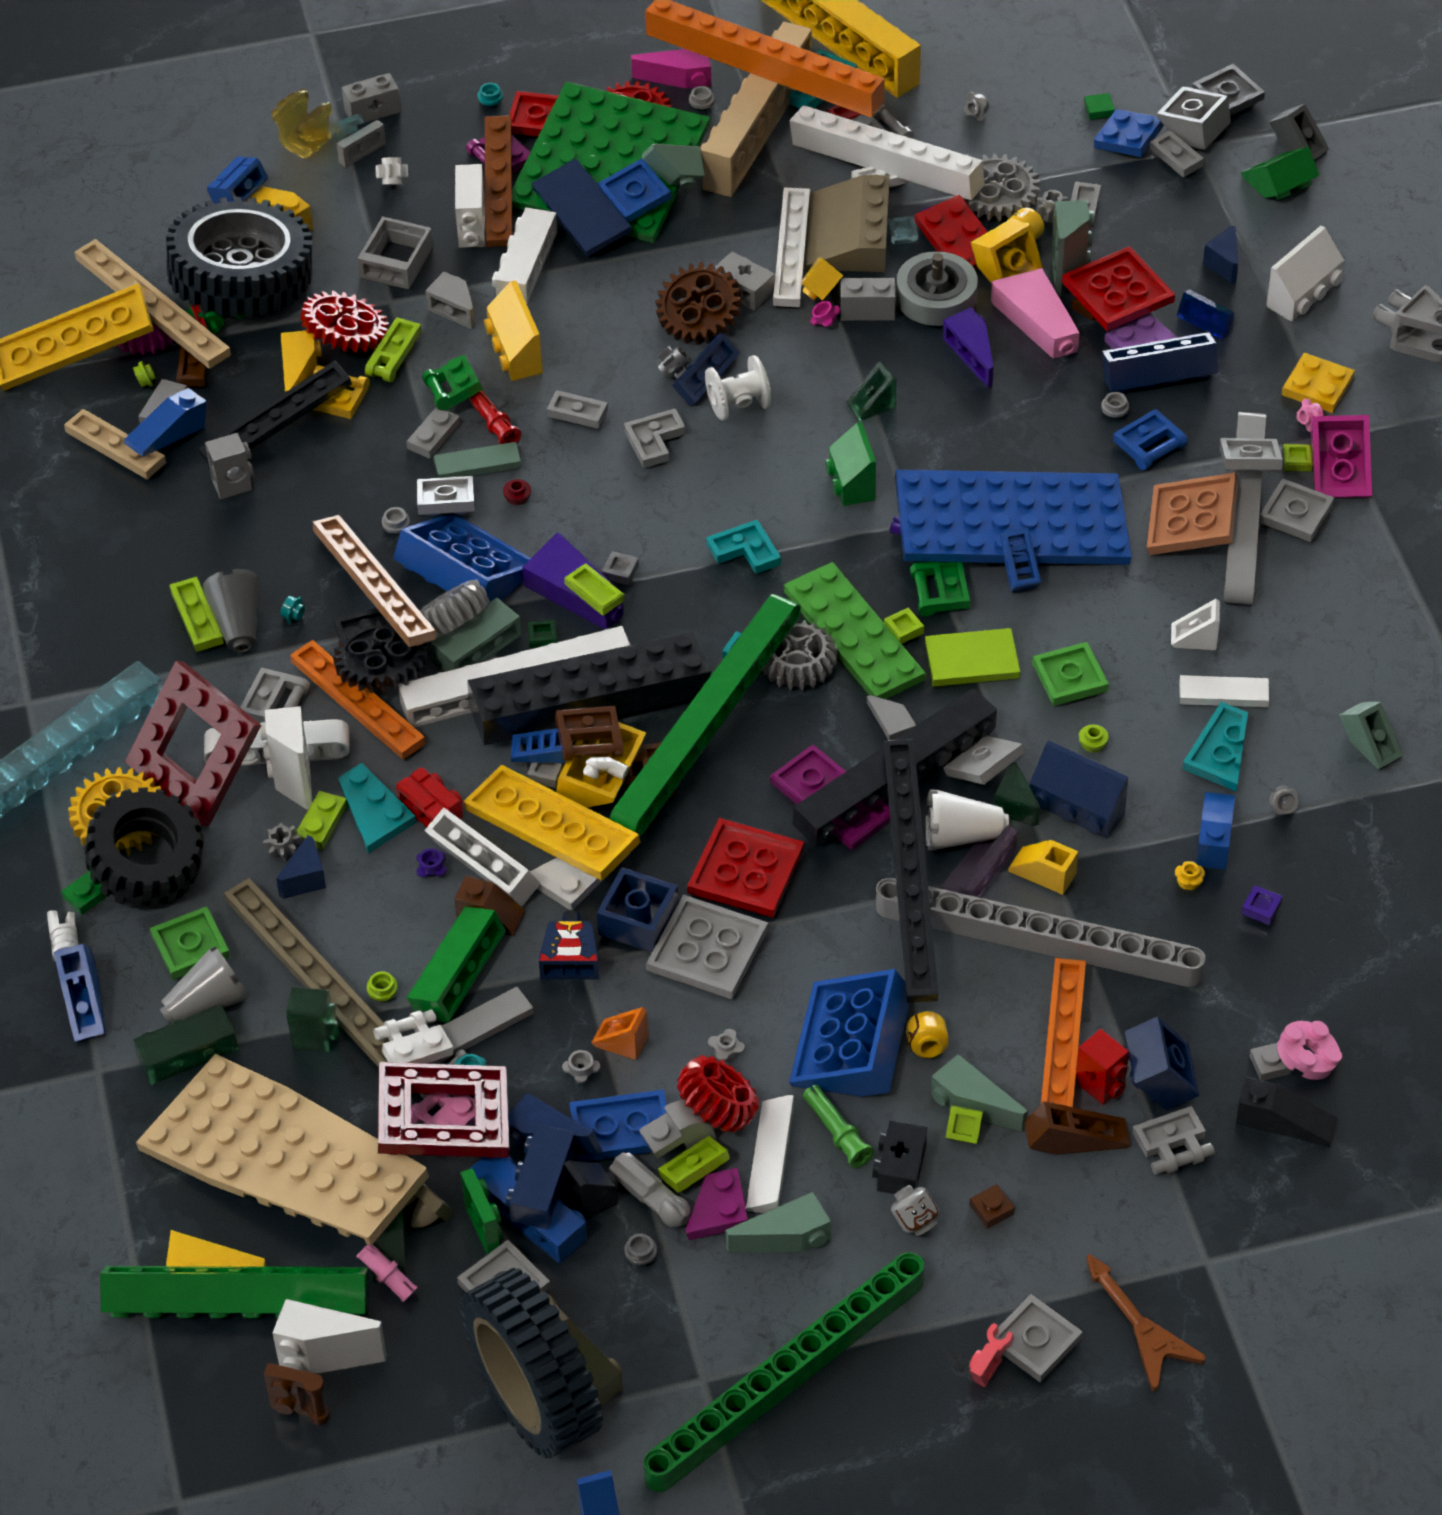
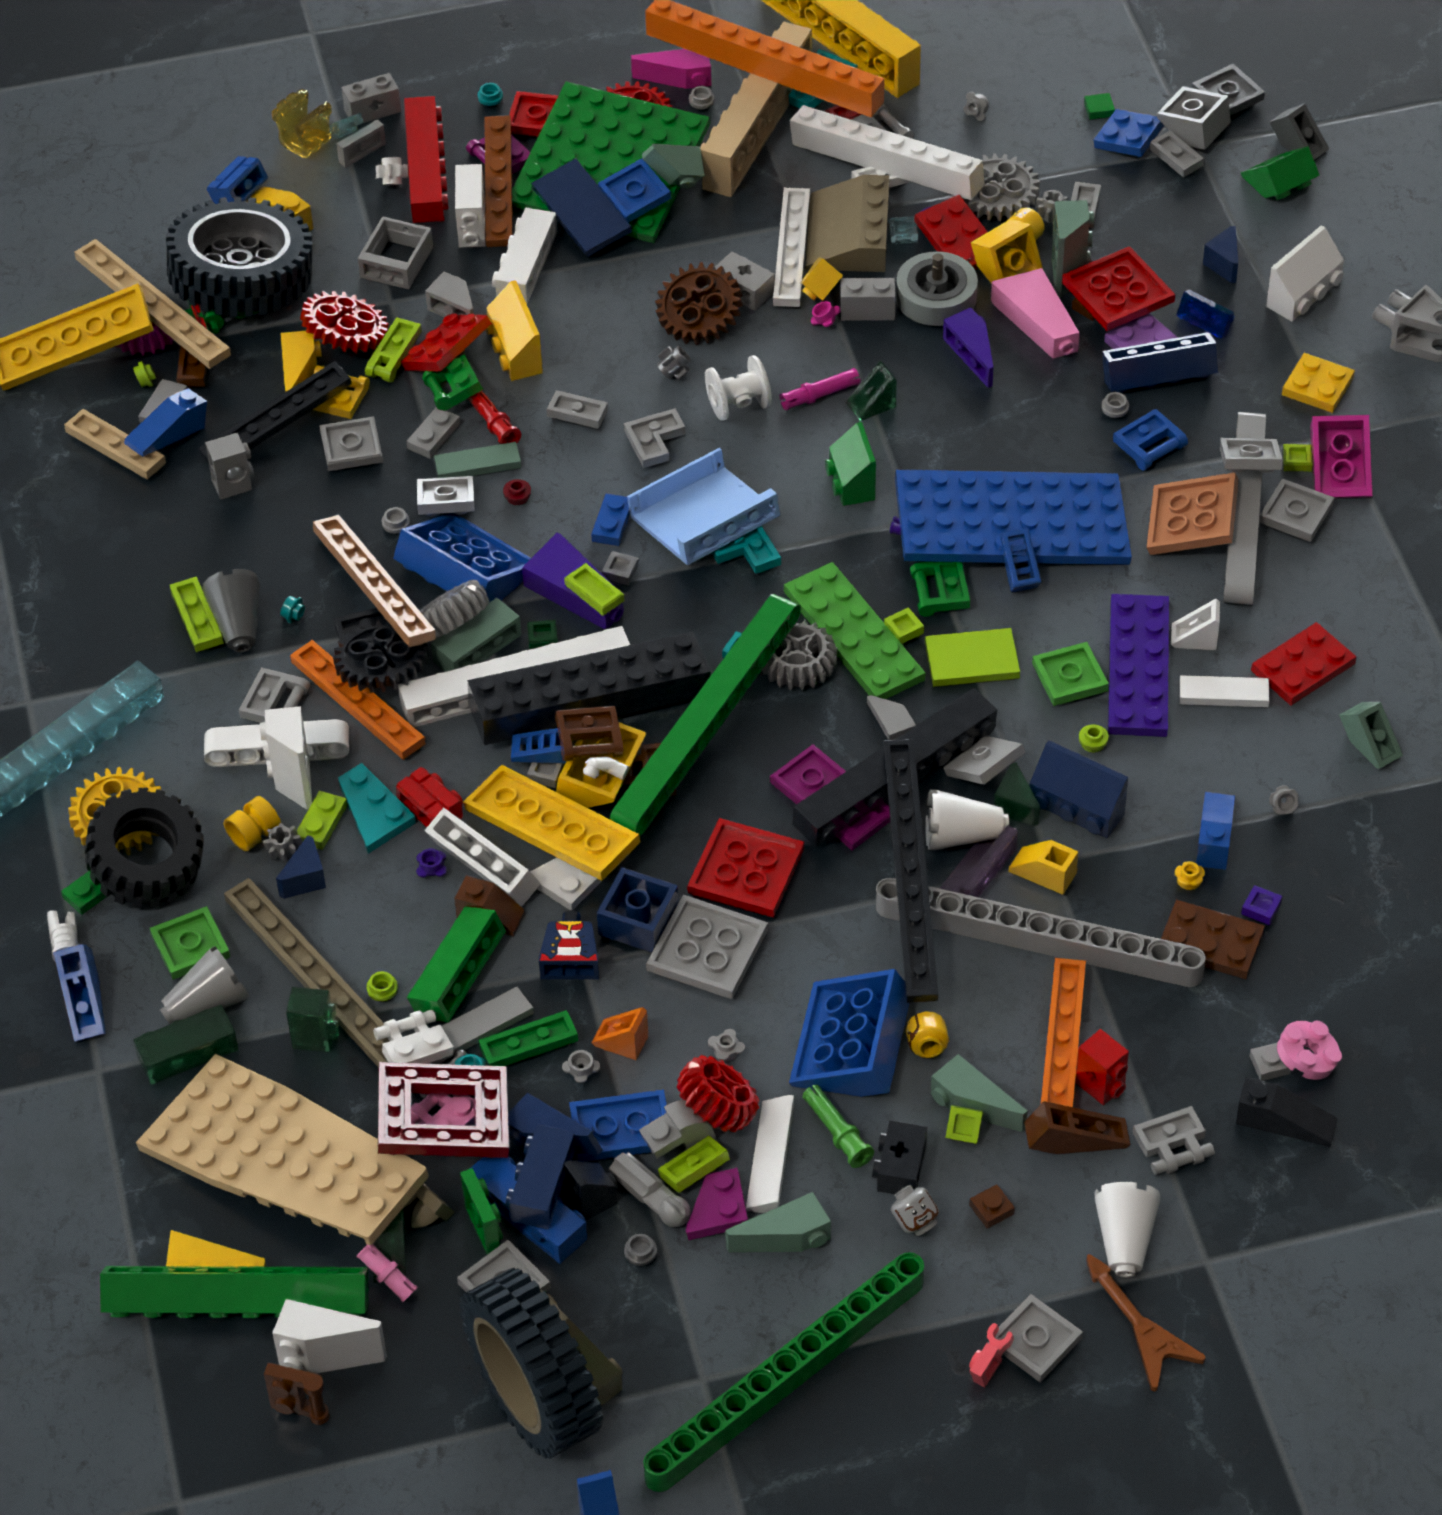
(237, 730): plate -> none
(248, 825): none -> yellow wheel
(351, 443): none -> light grey plate
(424, 159): none -> red brick
(445, 342): none -> red plate
(528, 1040): none -> green plate
(611, 520): none -> blue plate
(701, 508): none -> light blue panel
(717, 354): dark blue plate -> none
(809, 392): none -> dark pink pin
(1126, 1224): none -> white cone
(1138, 665): none -> dark purple plate
(1161, 1063): dark blue brick -> none
(1219, 747): teal wing -> none
(1225, 939): none -> reddish brown plate
(1304, 663): none -> red plate
(1306, 412): bright pink plate -> none

